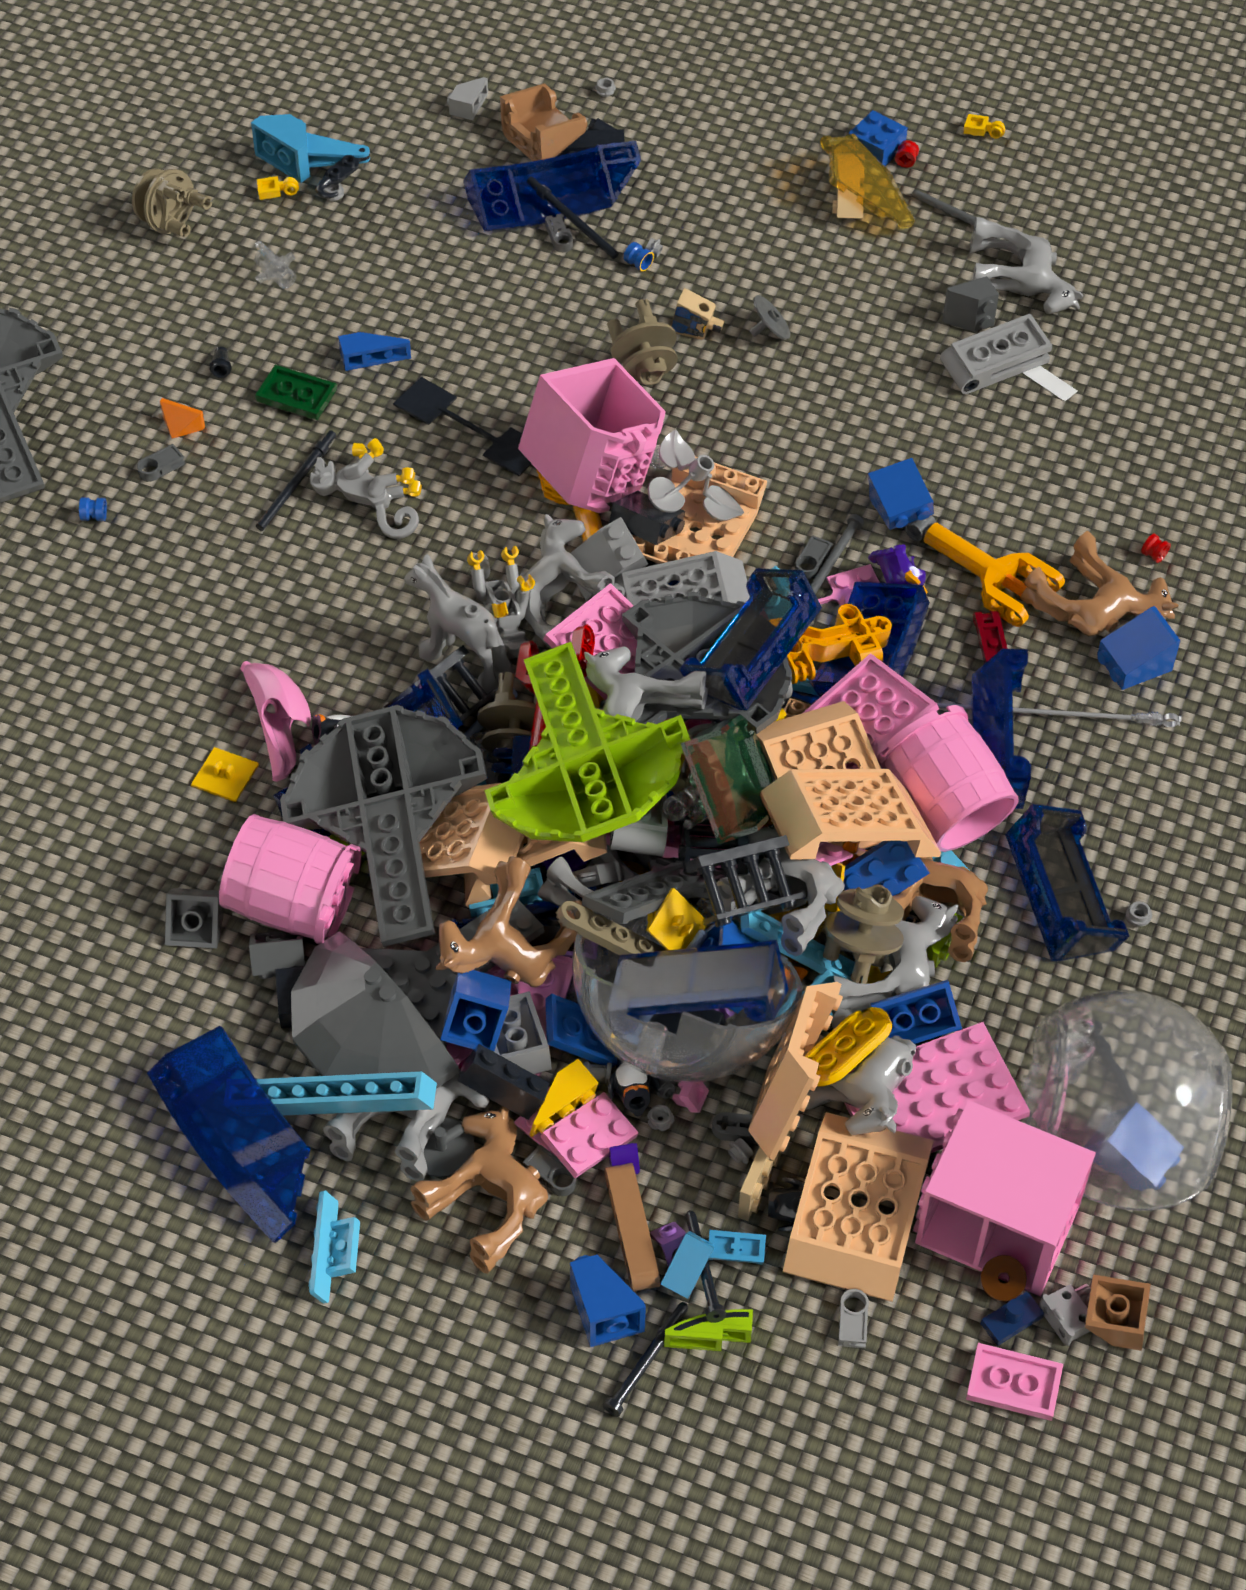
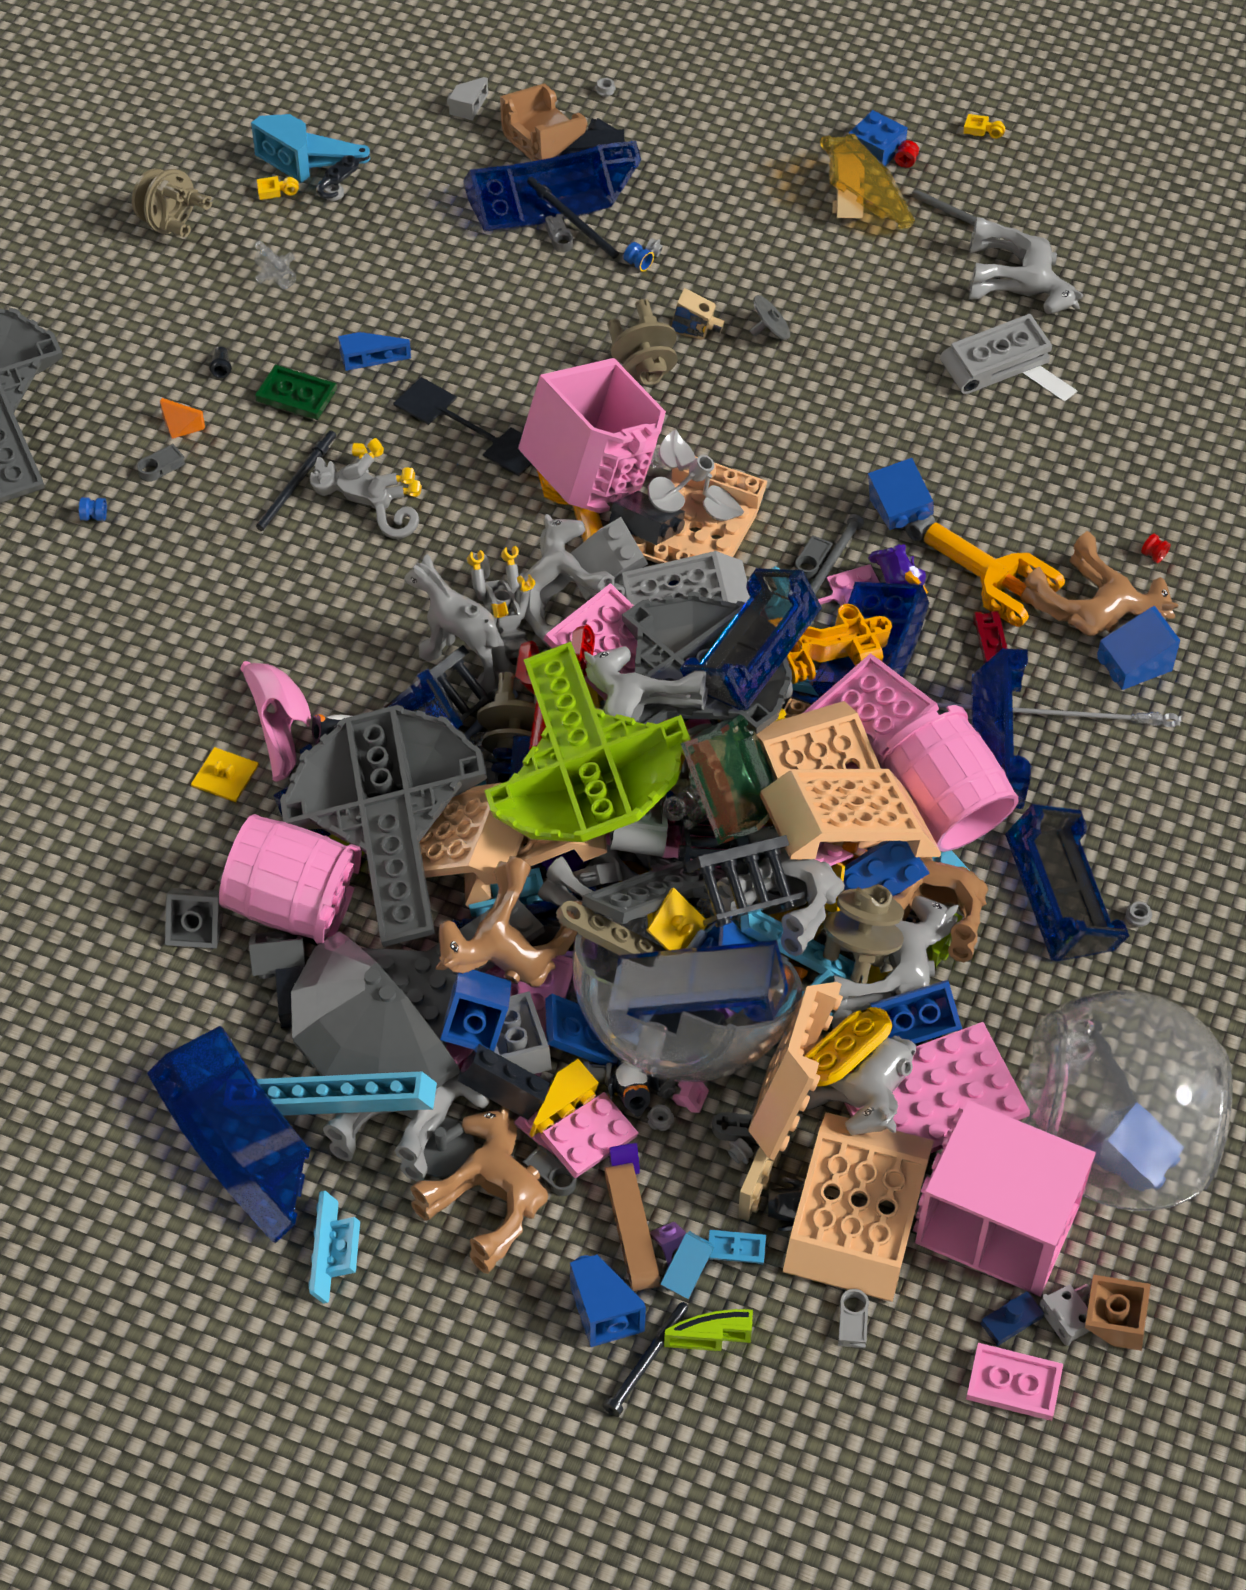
(715, 1312): black bar -> none
(971, 305): dark grey slope -> none
(1003, 1265): reddish brown piece -> none

